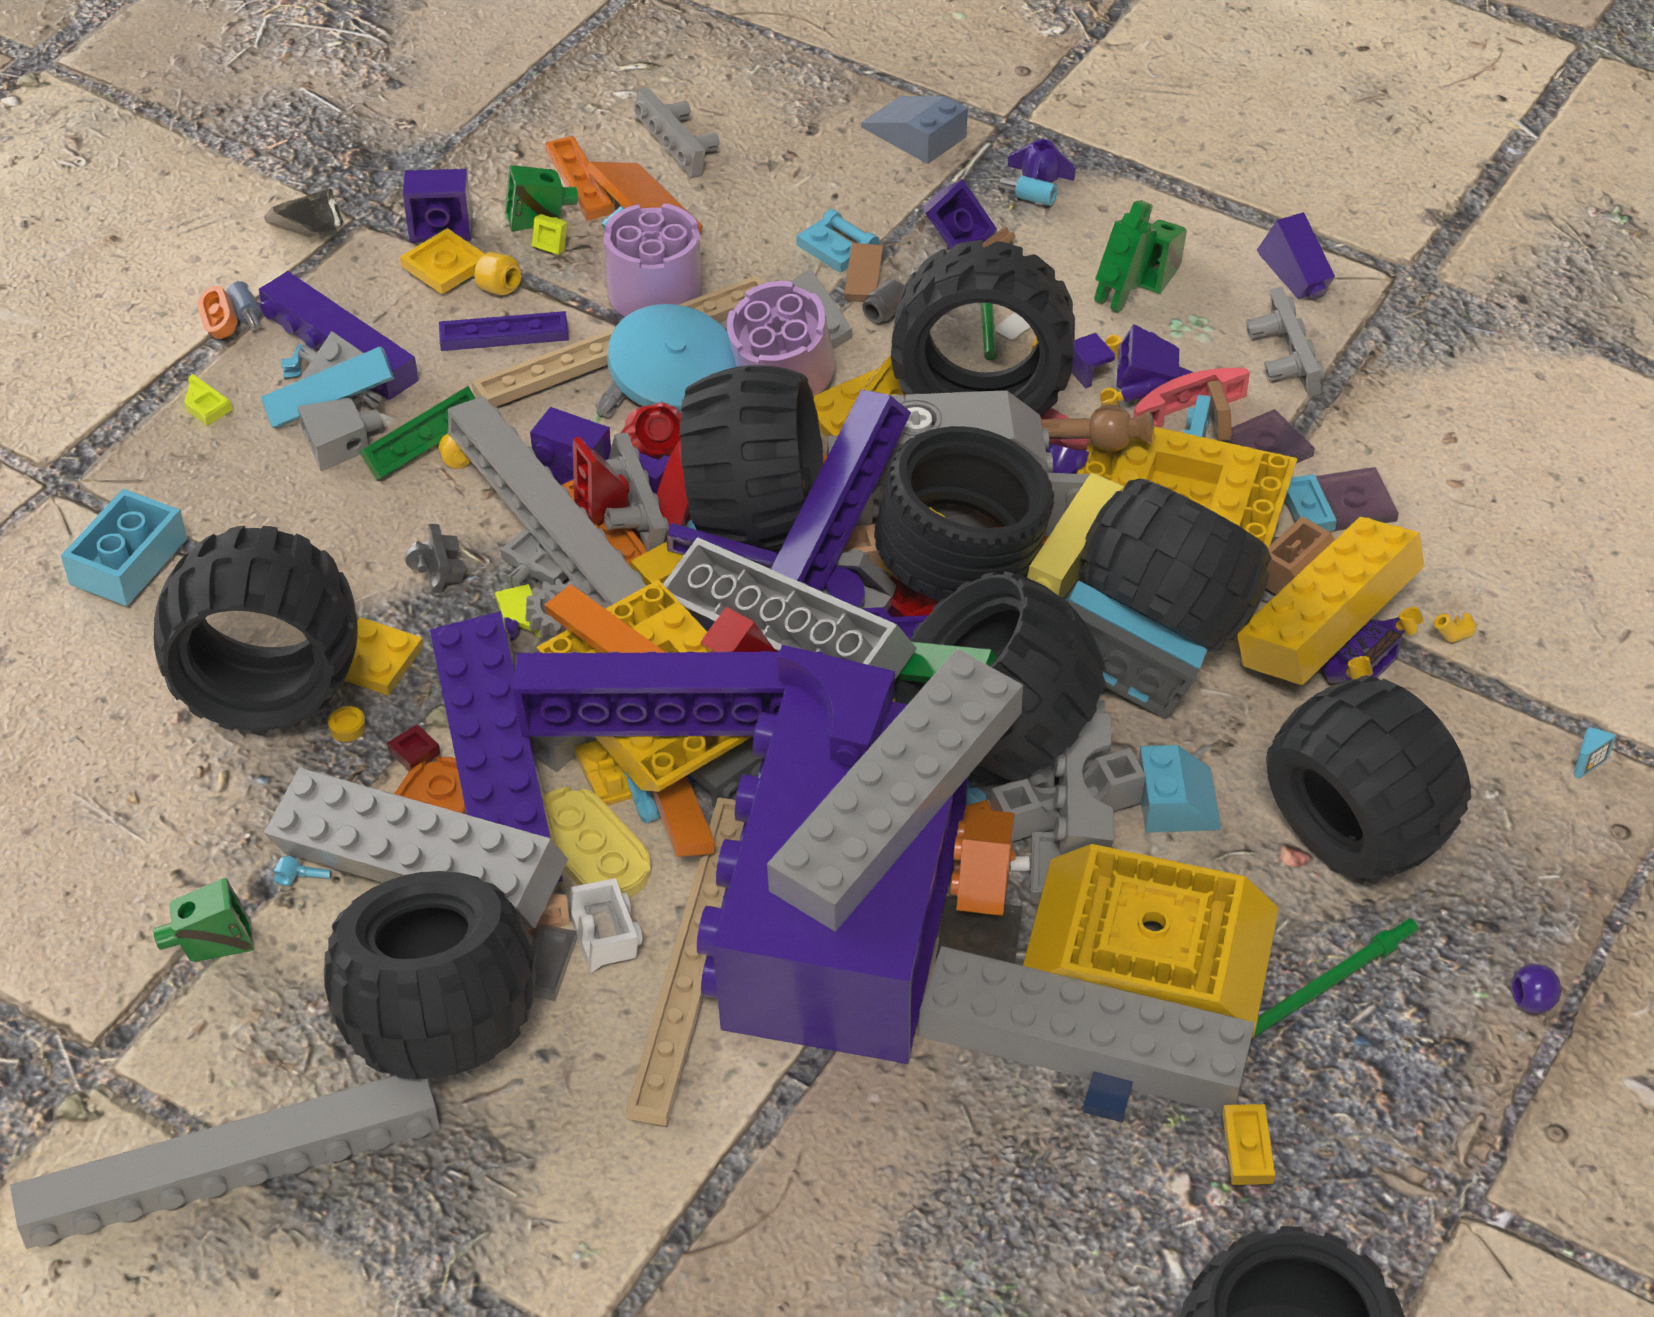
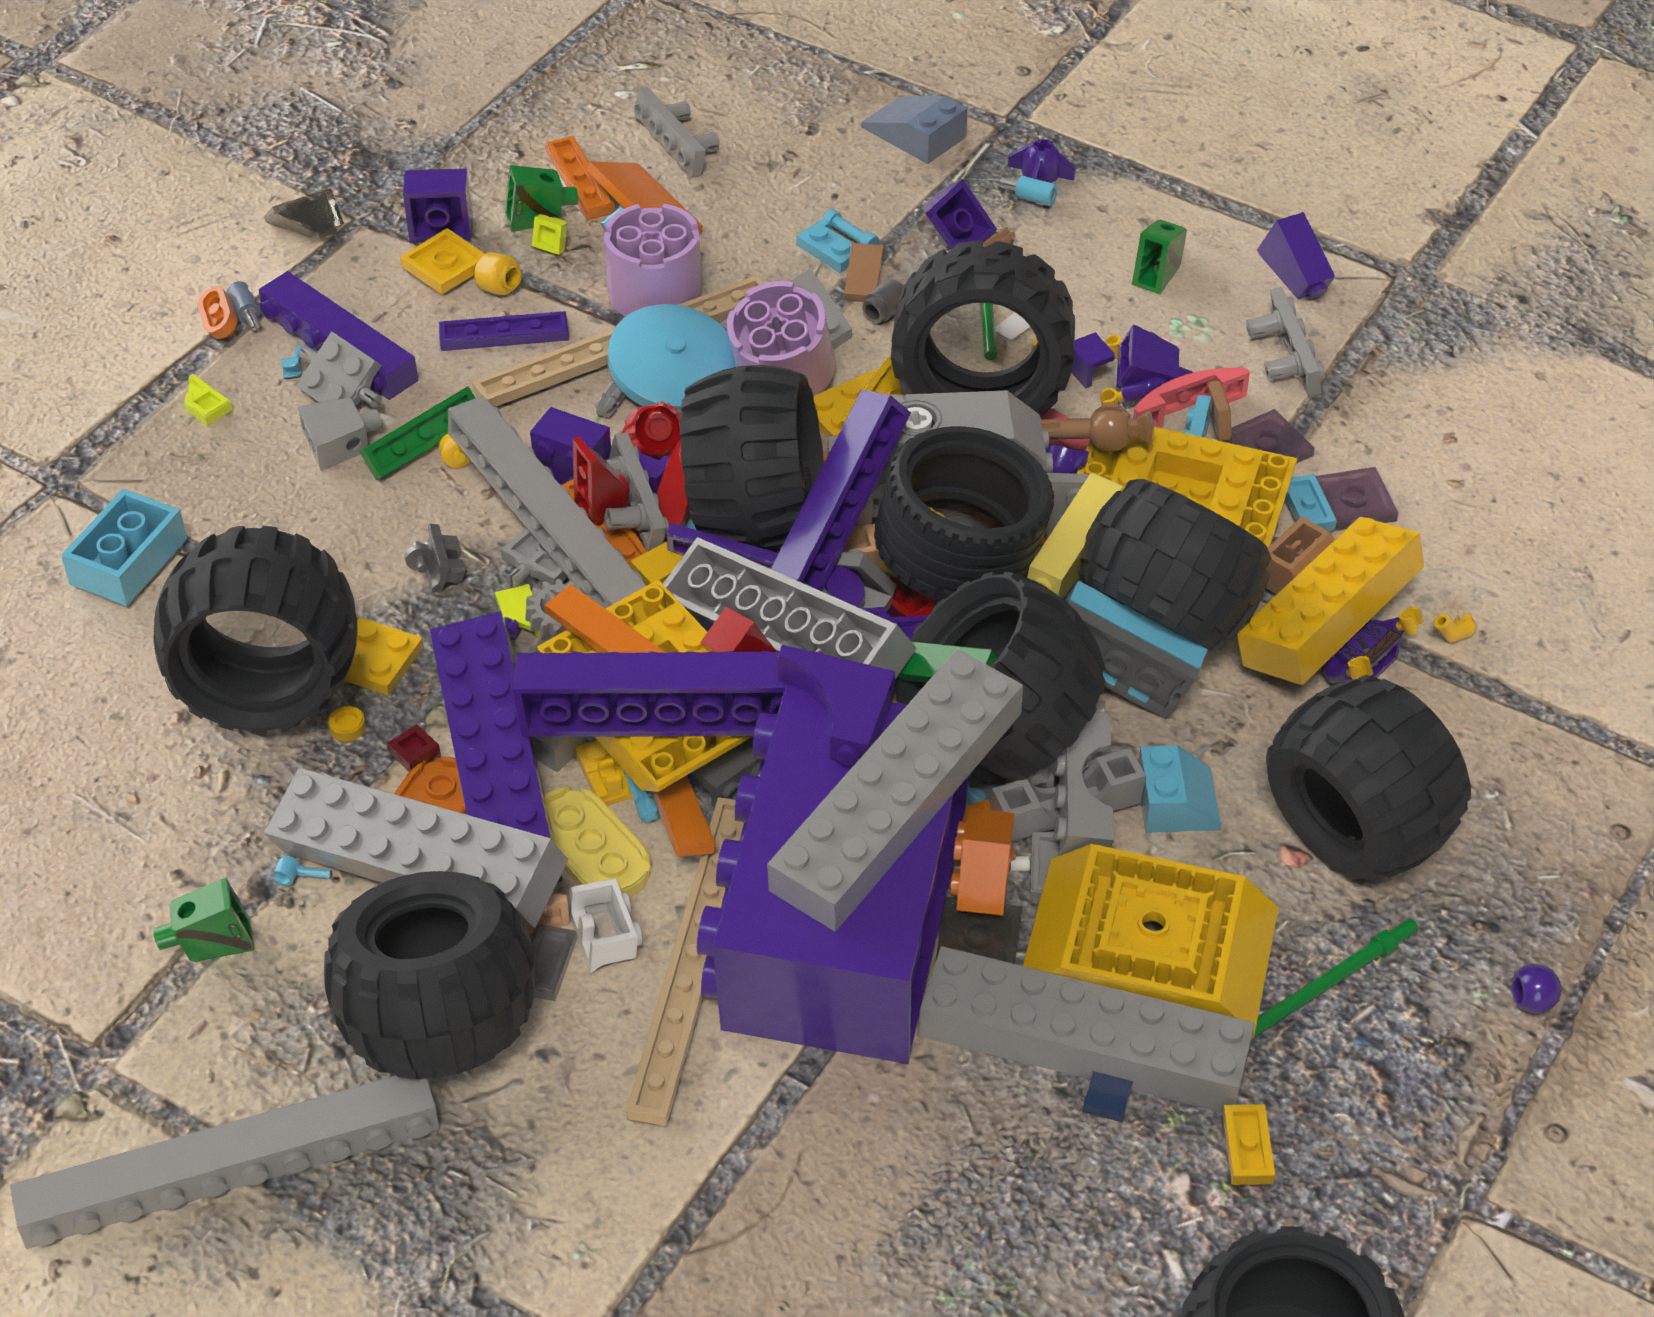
(330, 384): medium azure tile -> none
(1126, 255): green hinge -> none
(1594, 751): medium azure slope -> none

